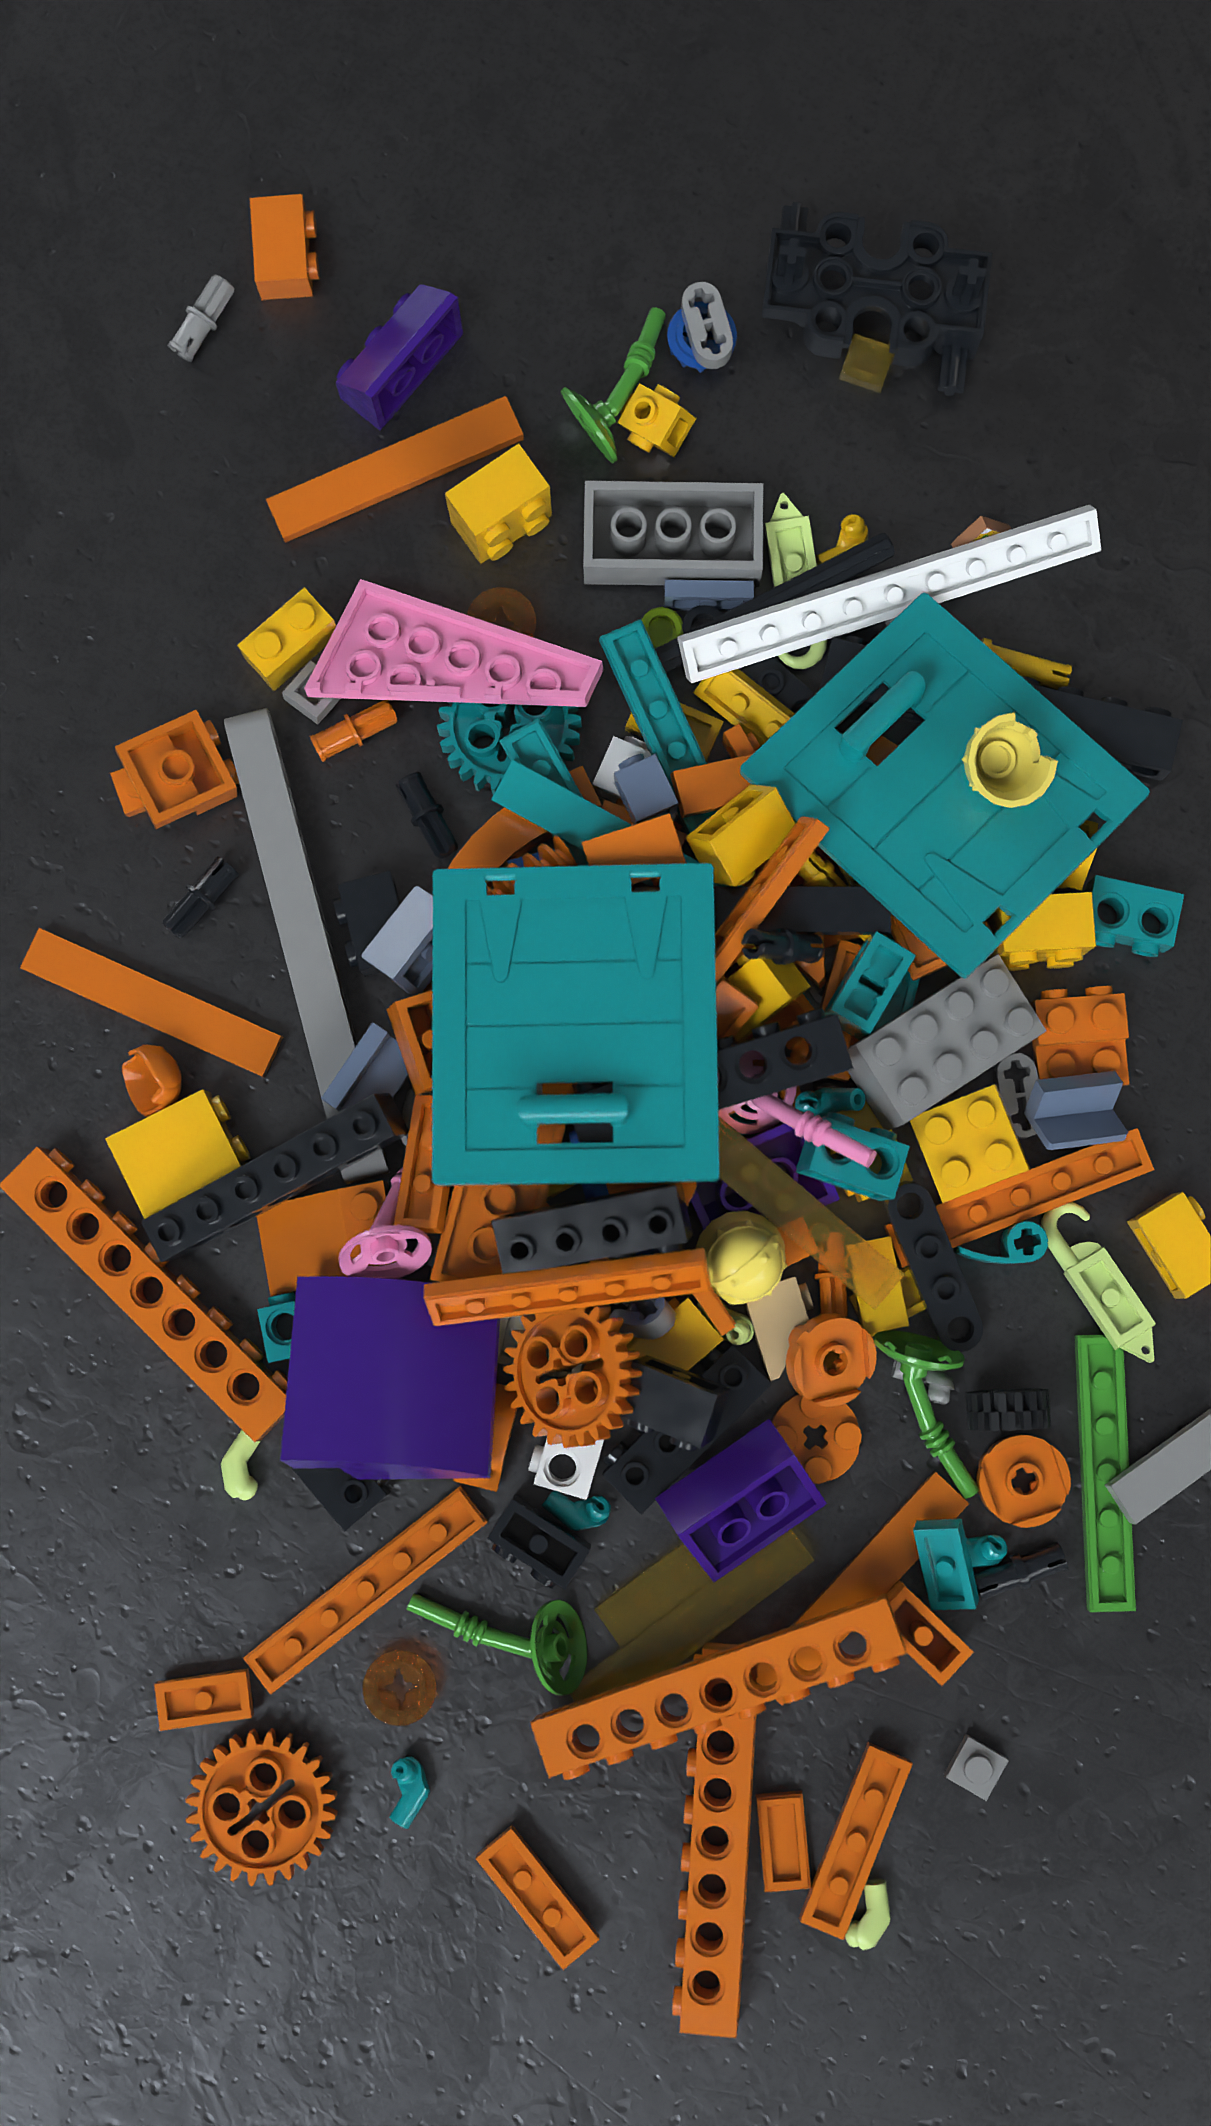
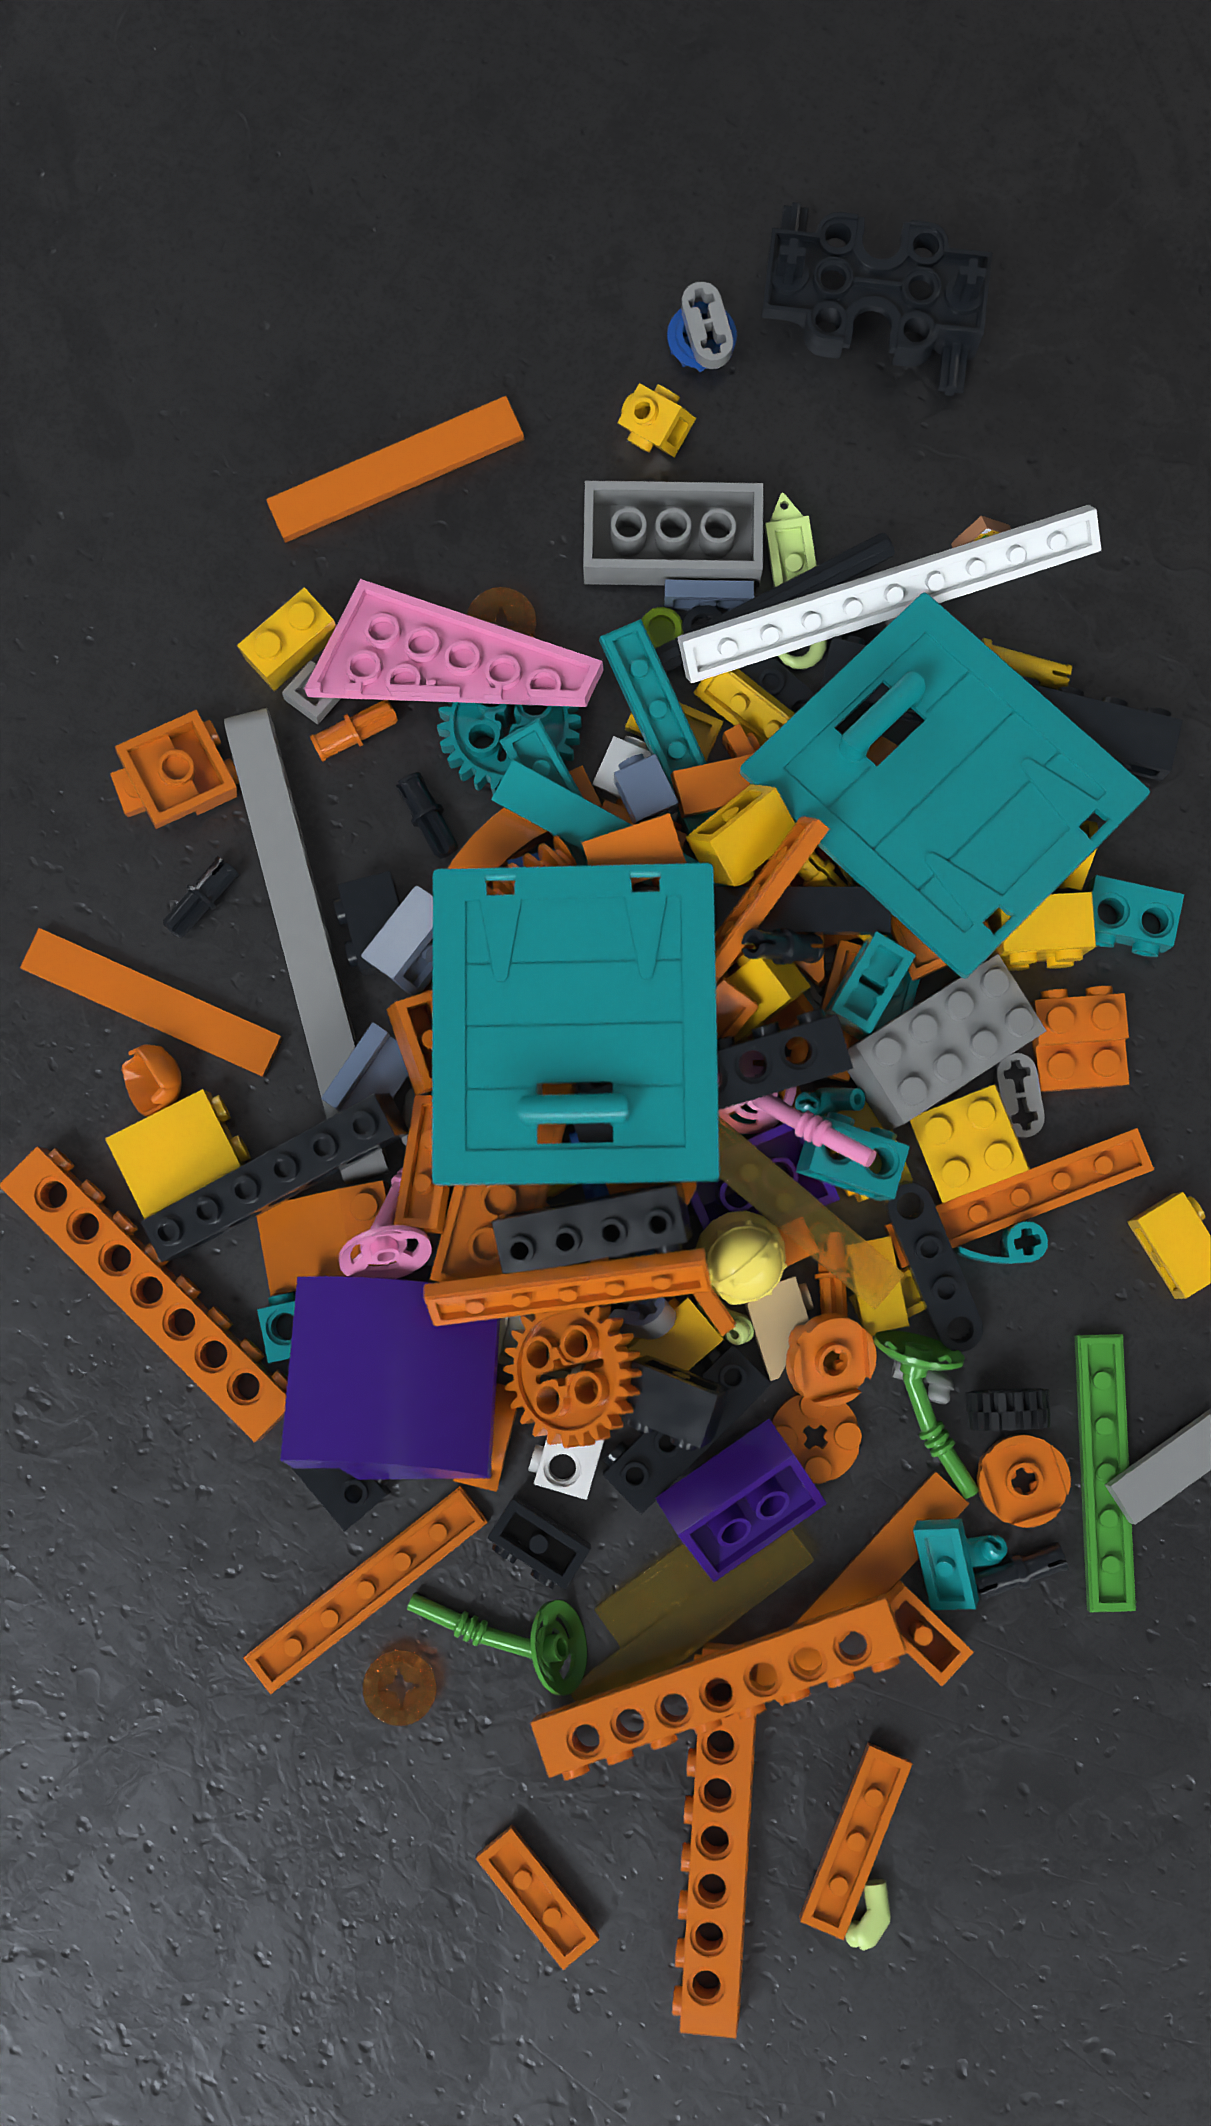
(201, 317): light grey axle -> none
(204, 1699): orange plate -> none
(235, 1469): yellowish green arm -> none
(282, 246): orange brick -> none
(287, 1837): orange gear -> none
(400, 354): dark purple slope -> none
(413, 1787): teal arm -> none
(500, 504): yellow brick -> none
(578, 1514): teal arm -> none
(600, 416): bright green dish -> none
(783, 1841): orange tile -> none
(852, 533): yellow arm -> none
(866, 363): clear yellow tile -> none
(976, 1767): light grey plate -> none
(1006, 763): light yellow helmet -> none
(1076, 1110): sand blue panel -> none
(1101, 1287): yellowish green plate -> none

